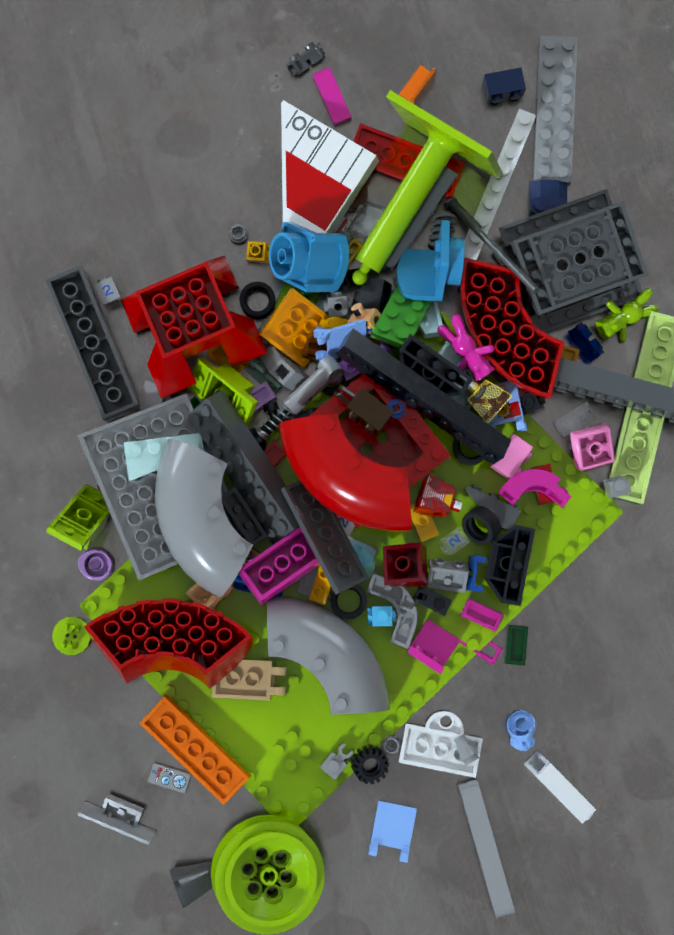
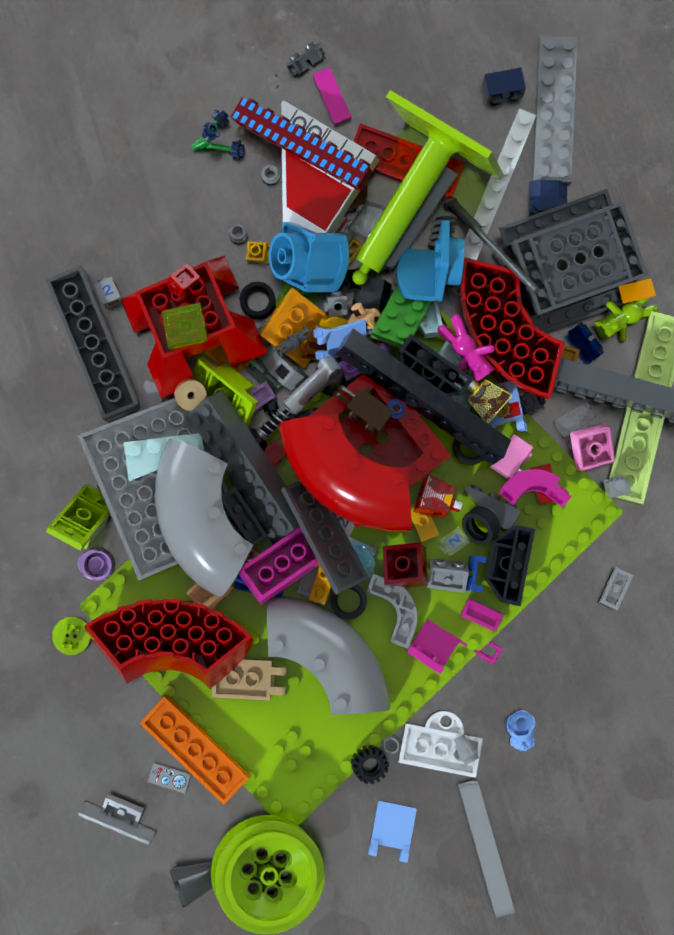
(182, 280): none -> red bracket
(182, 391): none -> tan piece
(184, 326): none -> clear neon green plate
(211, 132): none -> dark blue plant
(267, 169): none -> light grey plate
(292, 341): none -> dark grey pin
(302, 144): none -> dark red brick
(334, 763): light grey plate -> none
(381, 616): medium azure brick -> none
(418, 84): orange panel -> none
(432, 600): black leg -> none
(516, 645): dark green tile -> none
(560, 787): white slope -> none
(616, 588): none -> light grey plate
(637, 290): none -> light orange sticker

